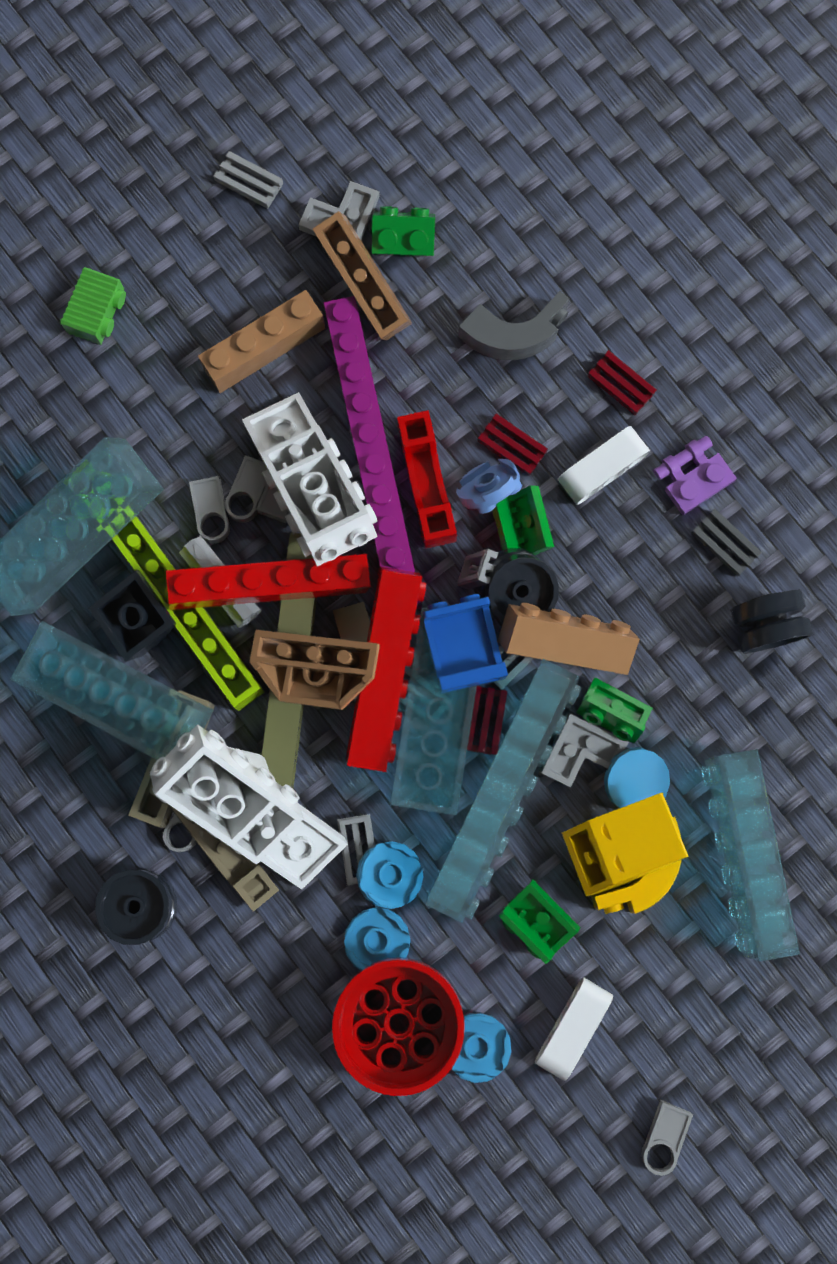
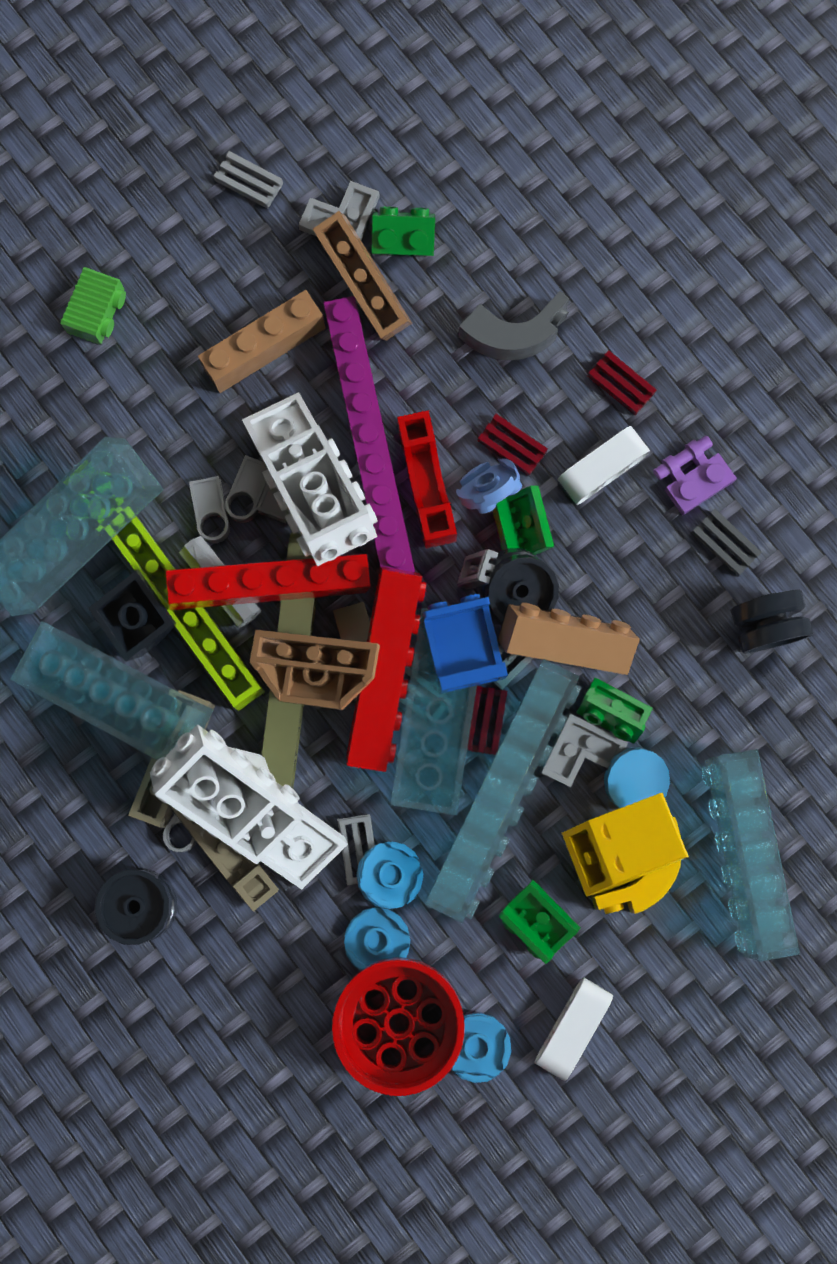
(670, 1129): light grey piece -> none

